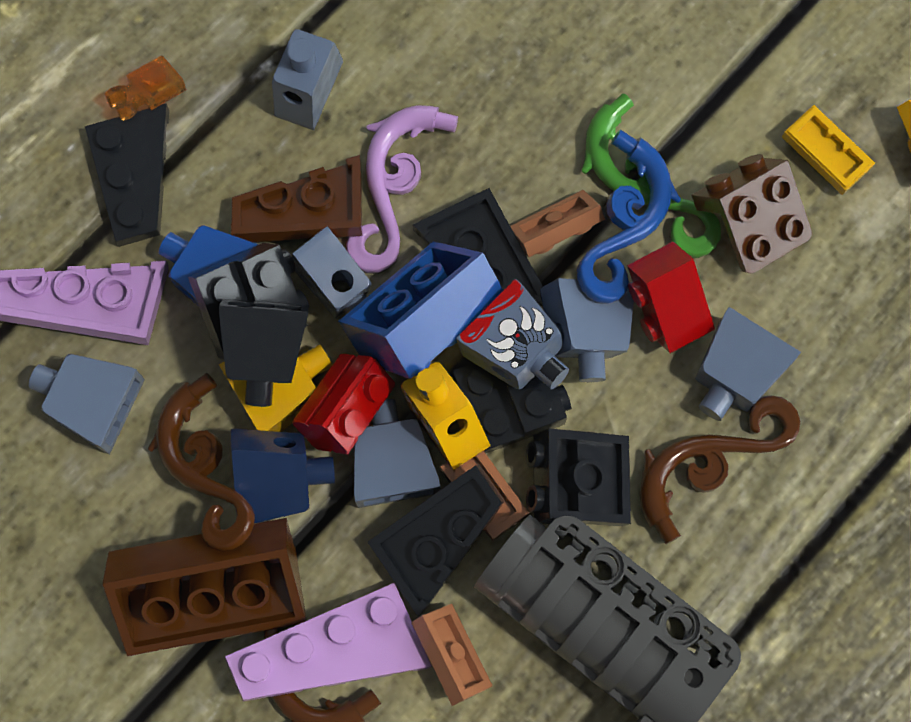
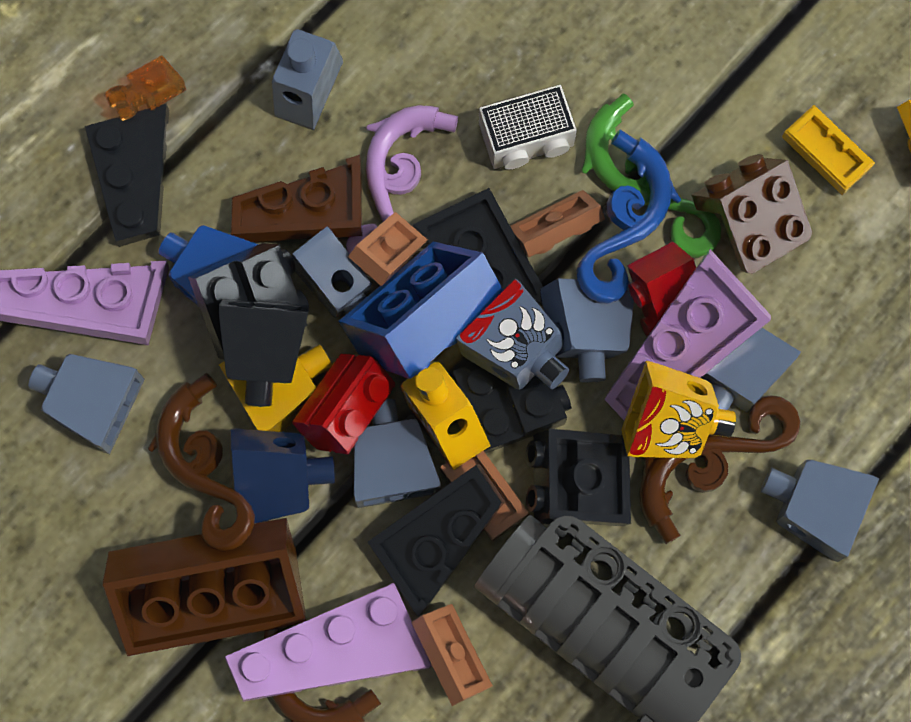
(387, 248): none -> nougat plate
(527, 128): none -> brick
(673, 415): none -> yellow torso
(697, 329): none -> lavender wing
(822, 504): none -> sand blue torso

